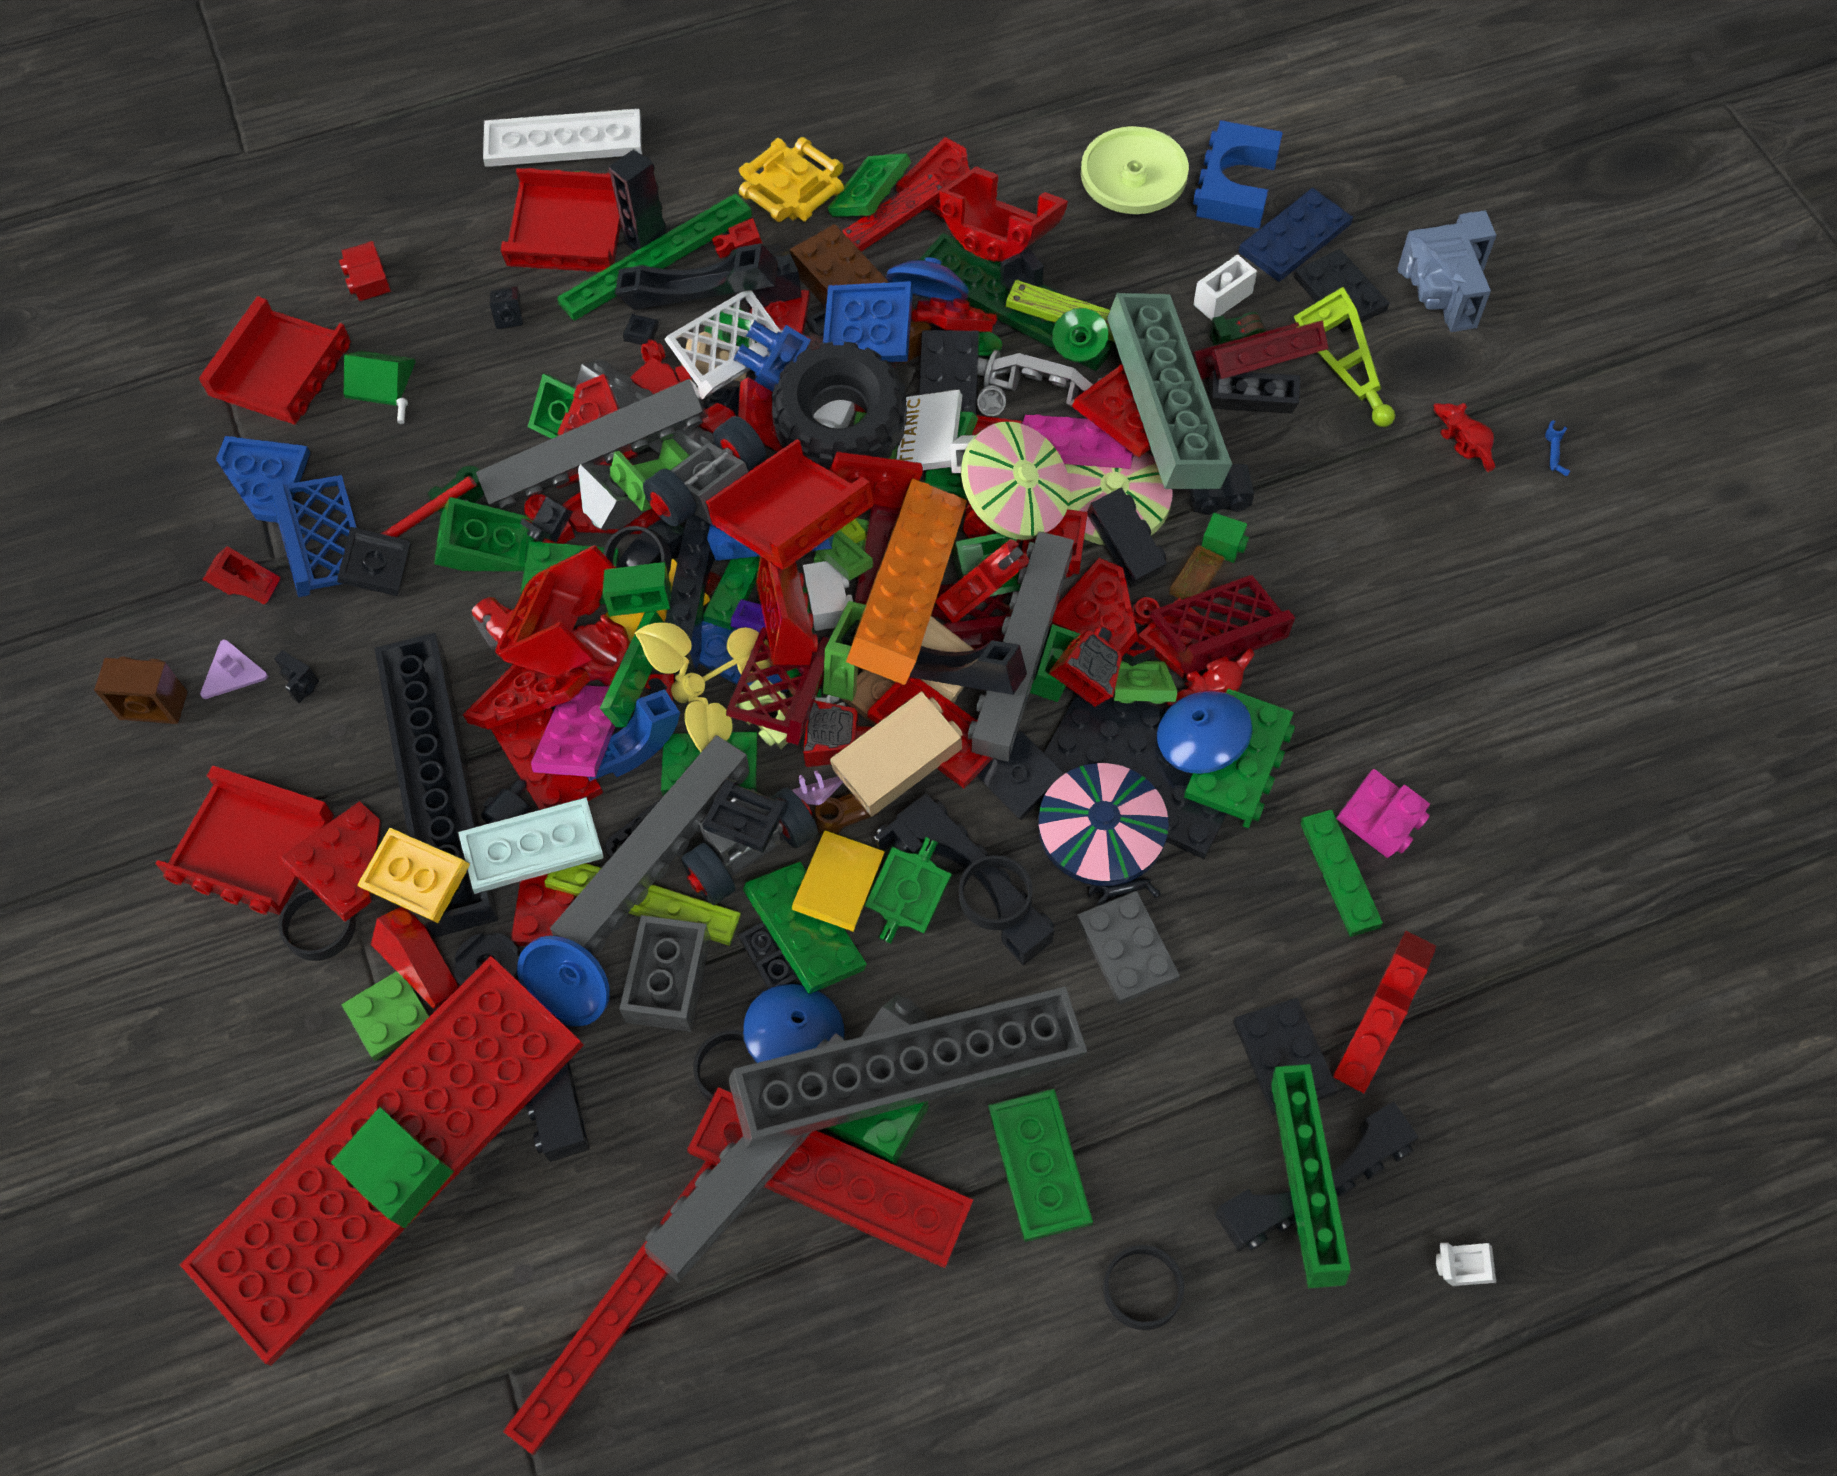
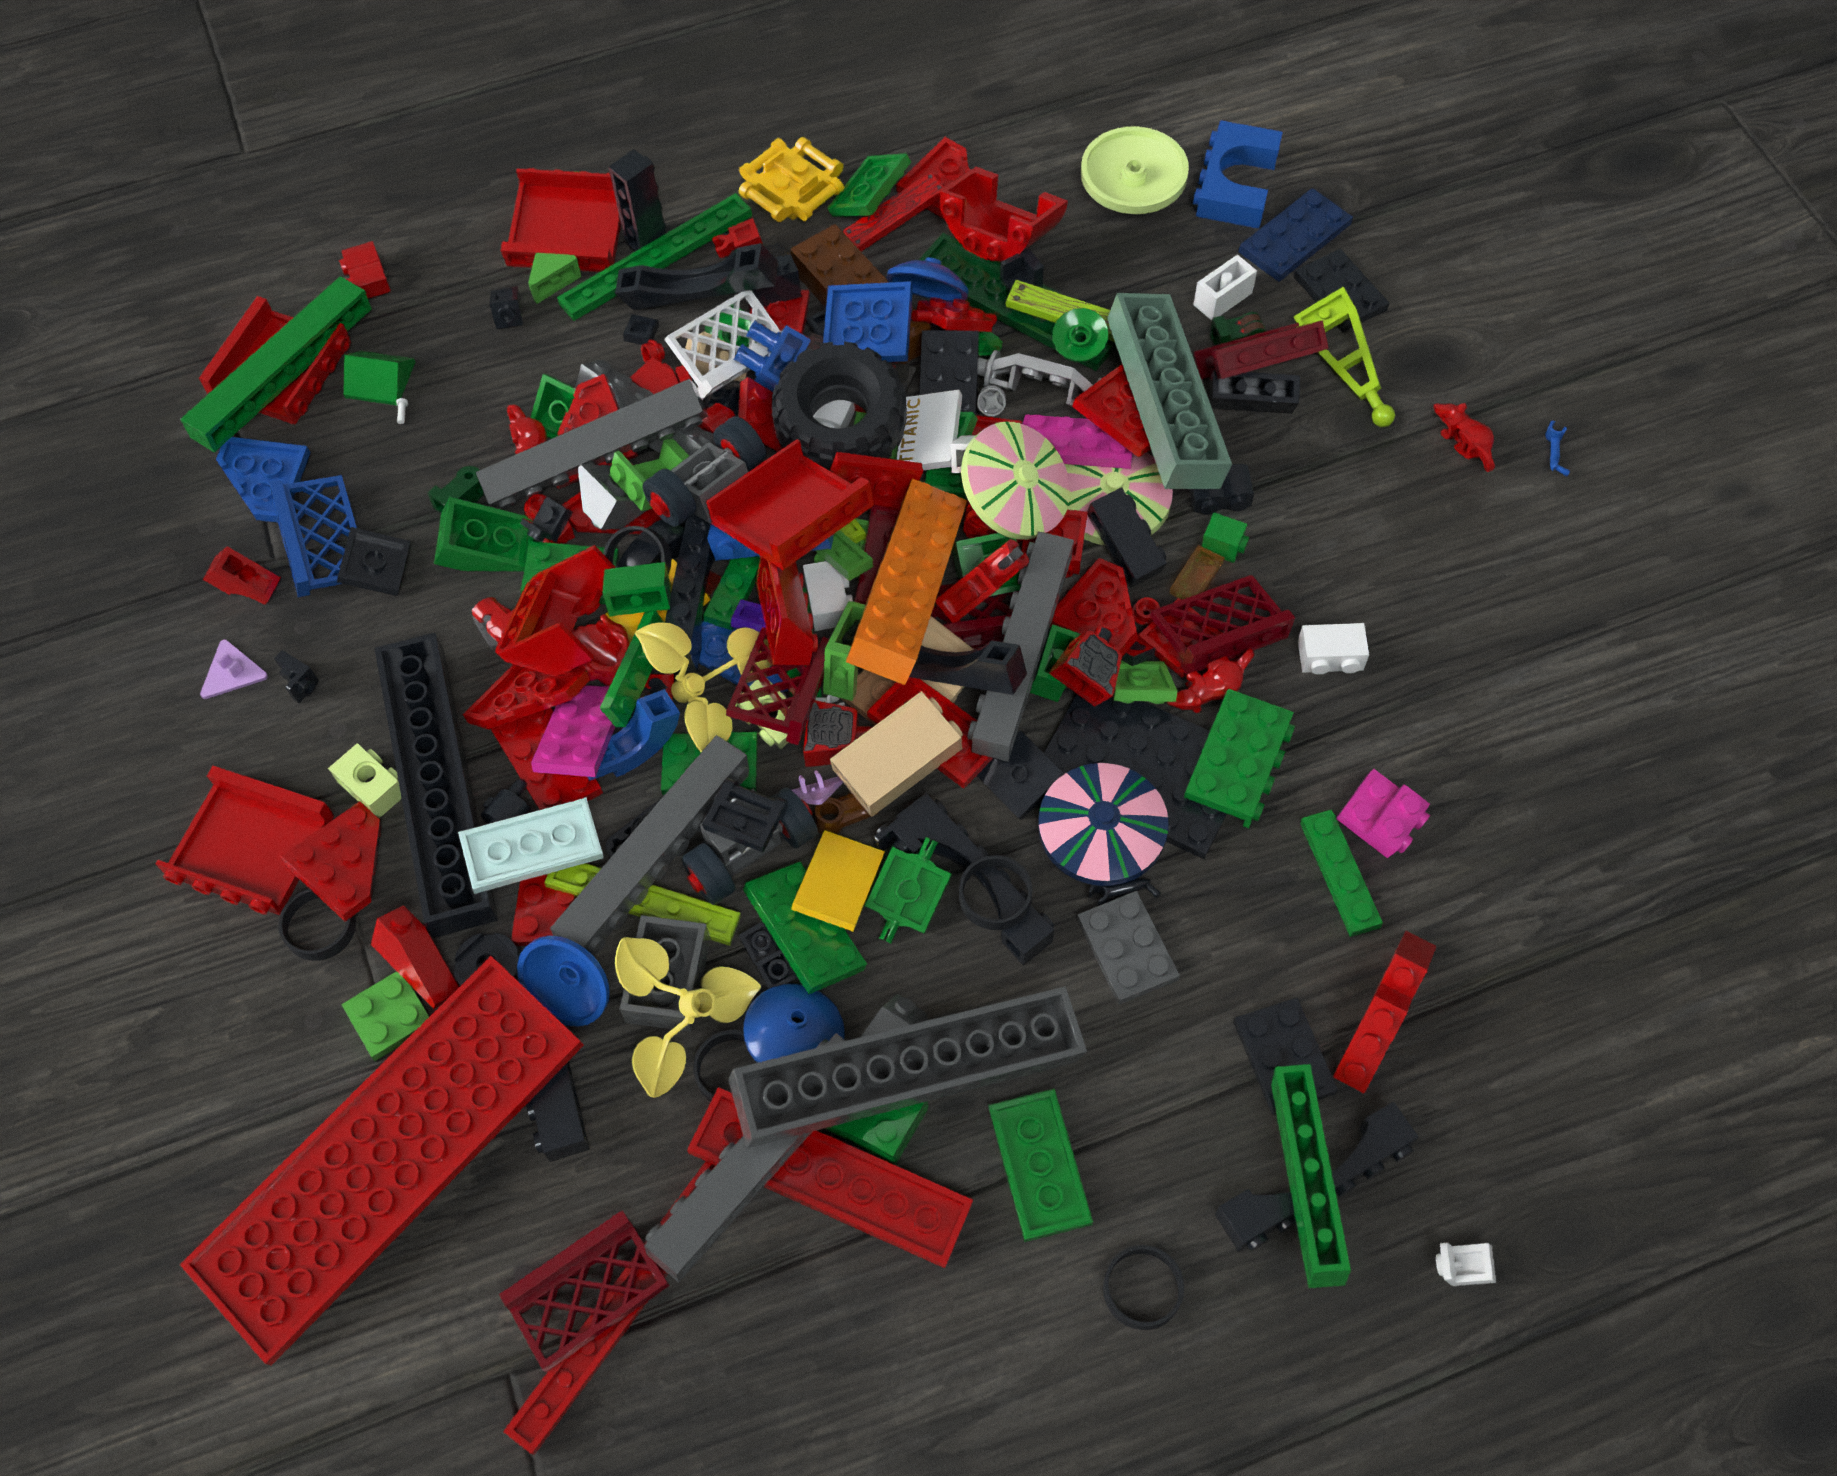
(141, 690): reddish brown brick -> none
(274, 365): none -> green brick
(355, 768): none -> yellowish green brick
(391, 1168): green slope -> none
(413, 875): yellow tile -> none
(430, 508): red bar -> none
(524, 430): none -> red animal
(552, 274): none -> bright green slope
(562, 137): white plate -> none
(563, 1269): none -> dark red fence
(723, 996): none -> light yellow plant
(1206, 743): blue dish -> none
(1333, 648): none -> white brick
(1449, 268): sand blue brick -> none

